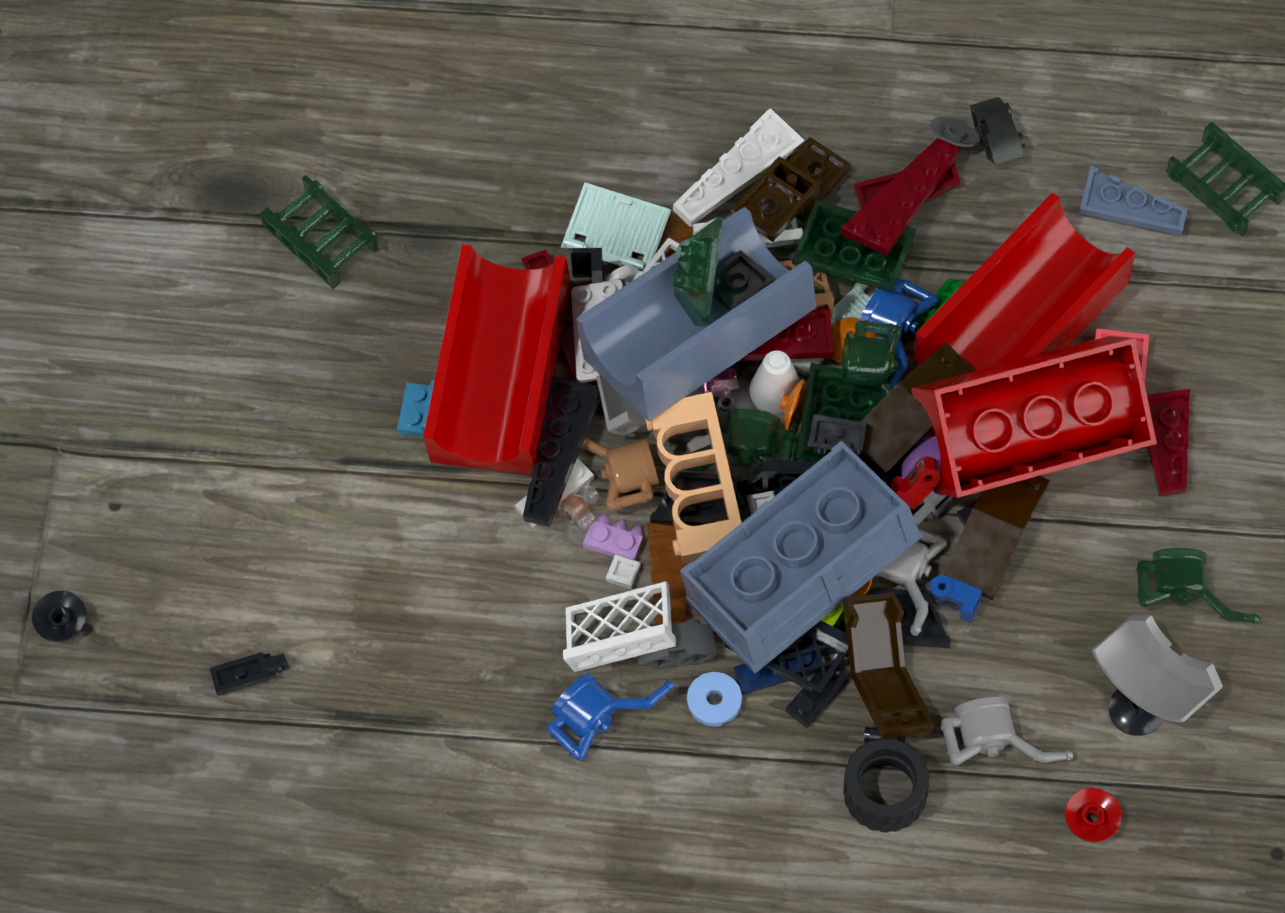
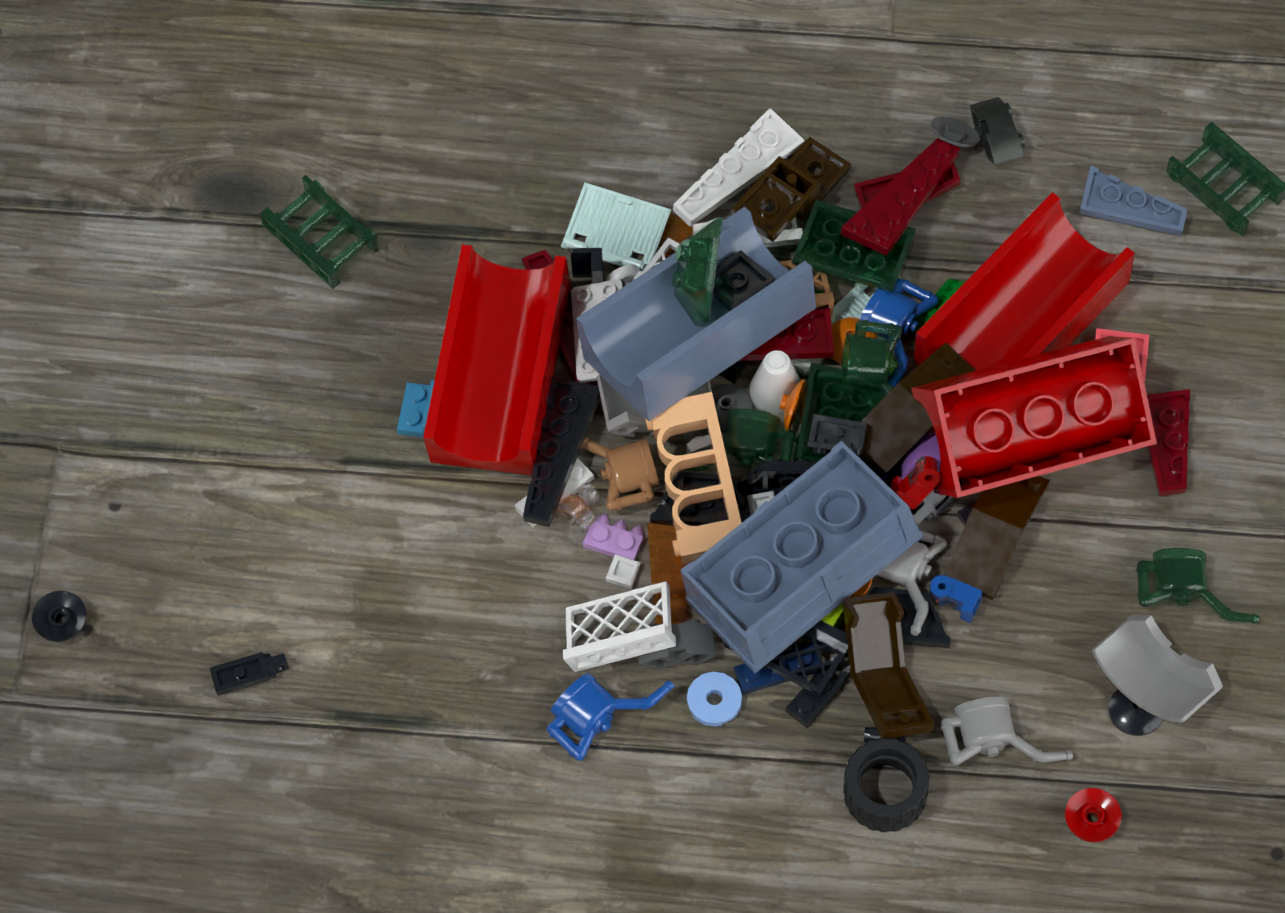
(722, 383): clear pink plate -> none

